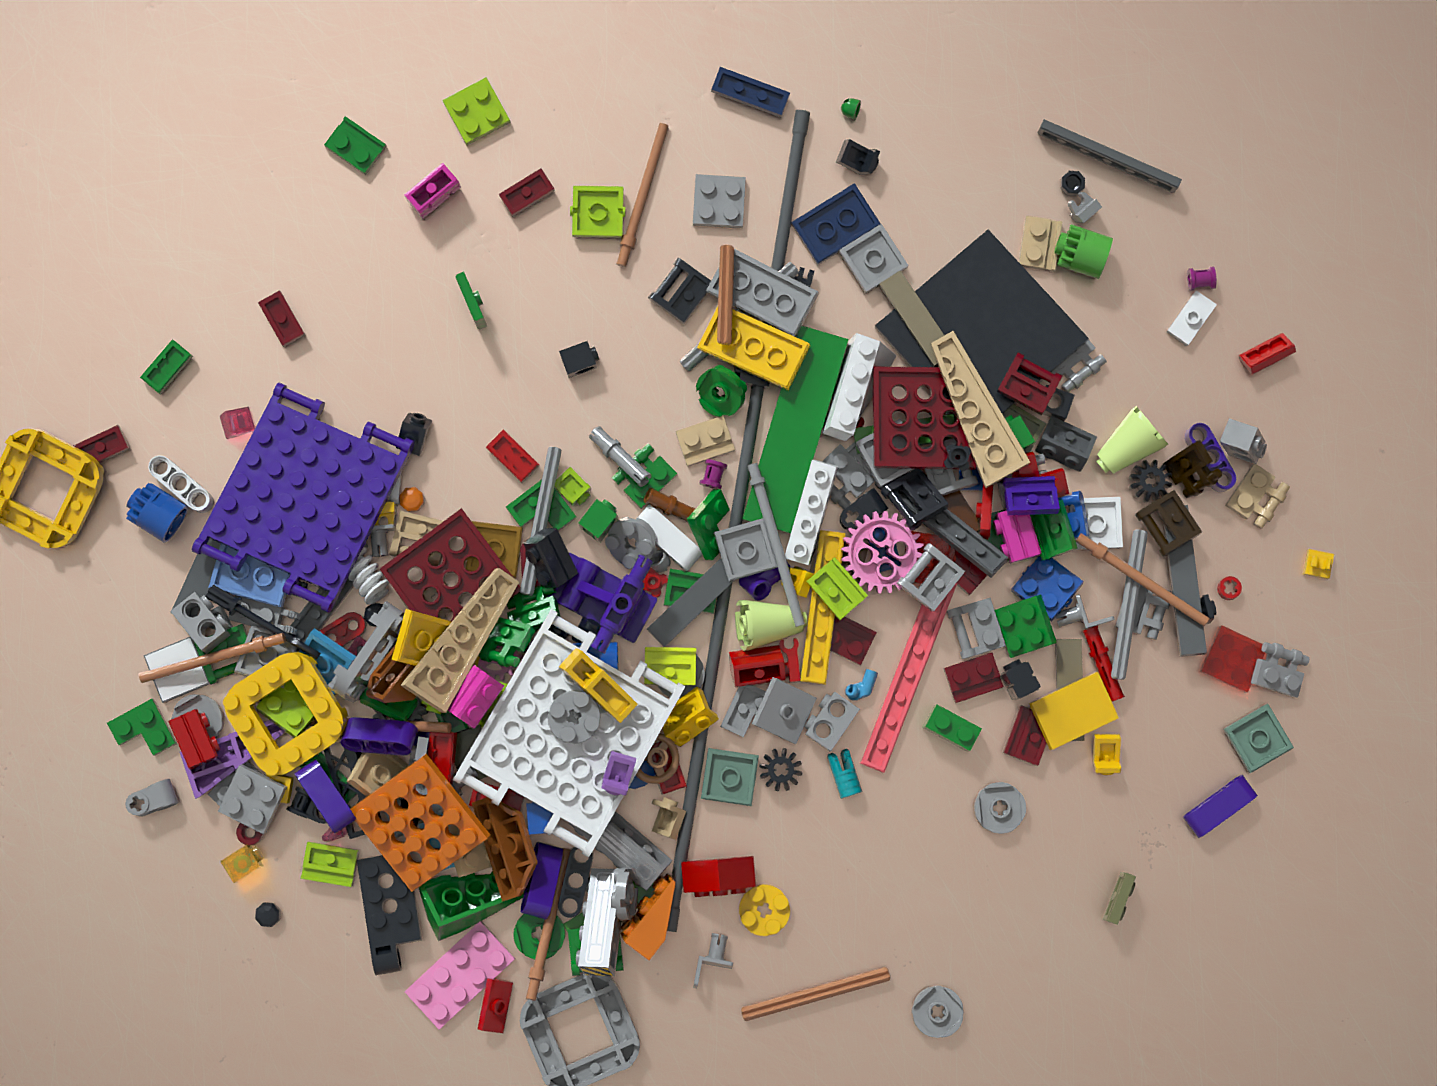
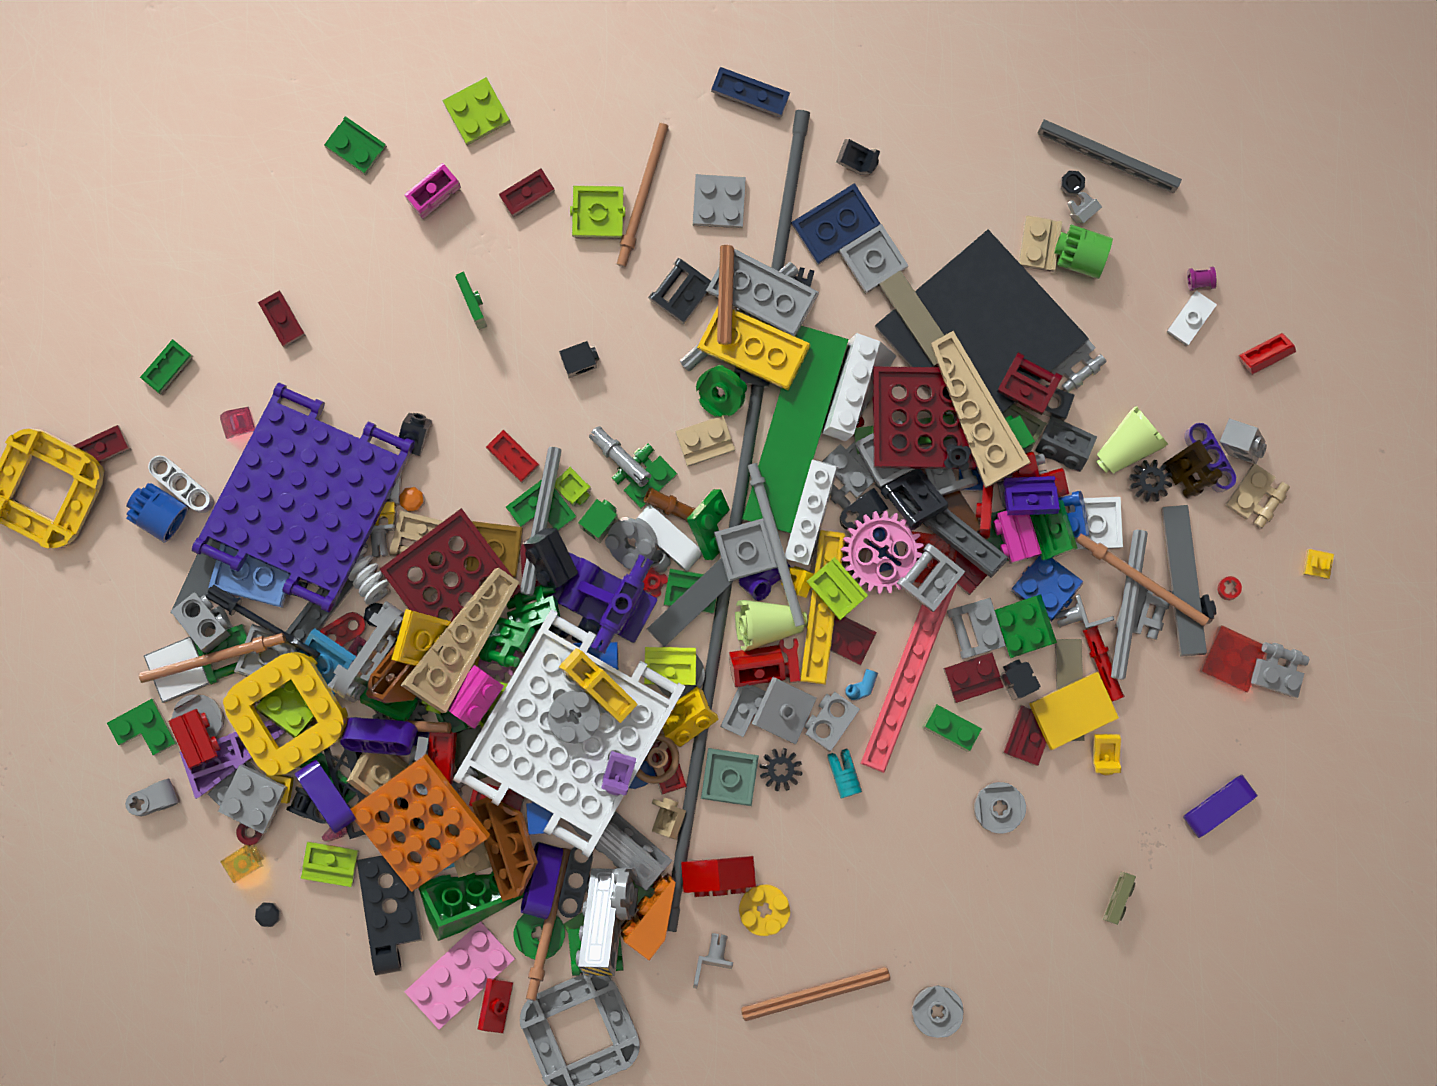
(266, 611): light grey hinge -> none
(713, 474): magenta bush -> none
(851, 108): green hinge -> none
(1176, 519): dark brown plate -> none
(1258, 738): sand green plate -> none

